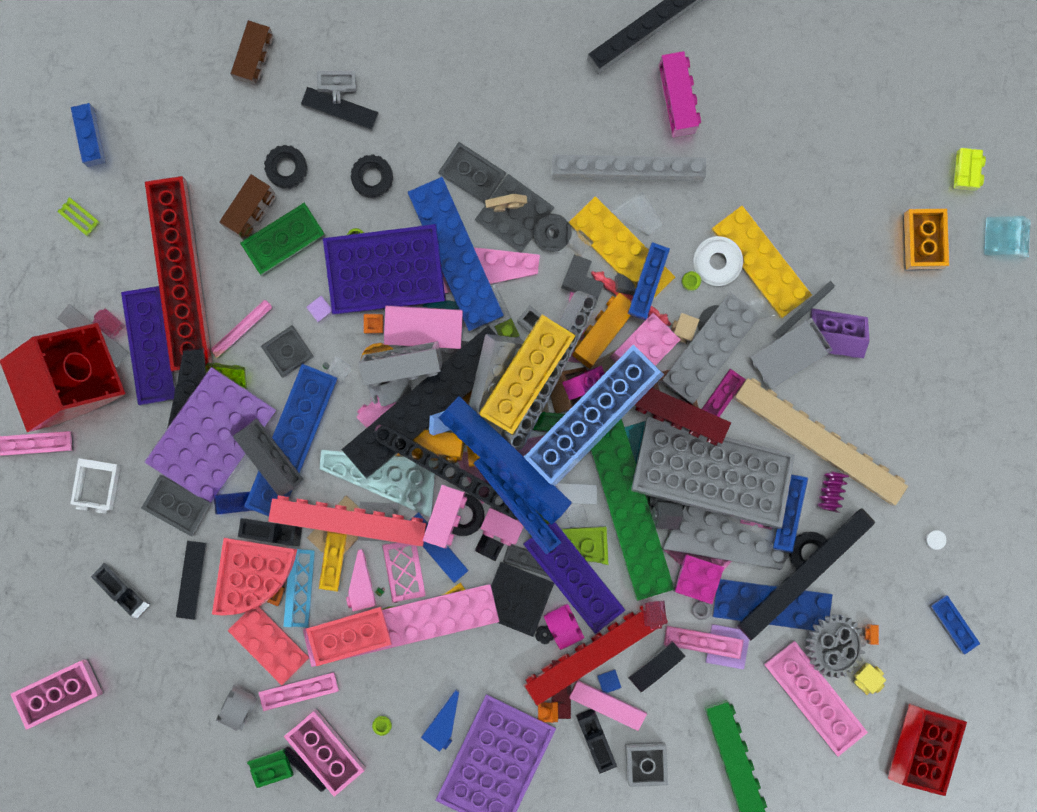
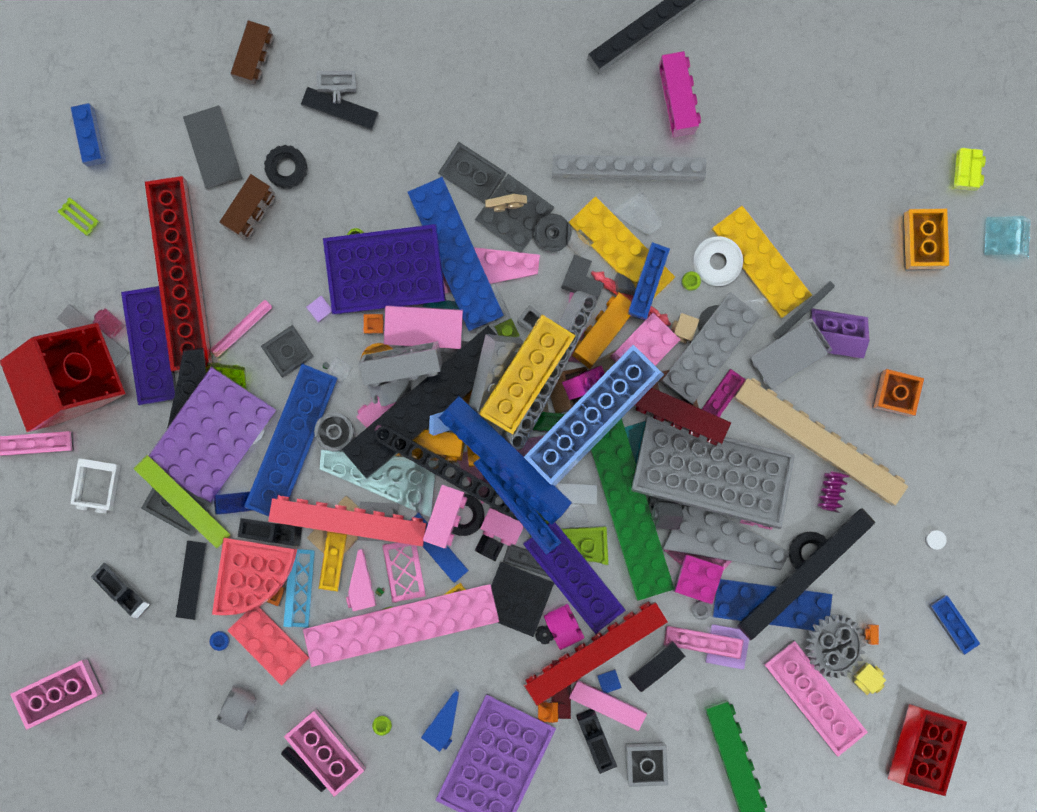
(181, 501): none -> lime tile
(212, 147): none -> dark grey tile
(219, 640): none -> blue tile
(268, 457): dark grey panel -> none
(270, 768): green plate -> none
(282, 239): green plate -> none
(298, 691): bright pink plate -> none
(330, 422): none -> light grey brick
(349, 636): coral plate -> none
(357, 176): black tyre -> none
(654, 614): clear pink brick -> none
(786, 536): blue plate -> none
(898, 393): none -> orange brick

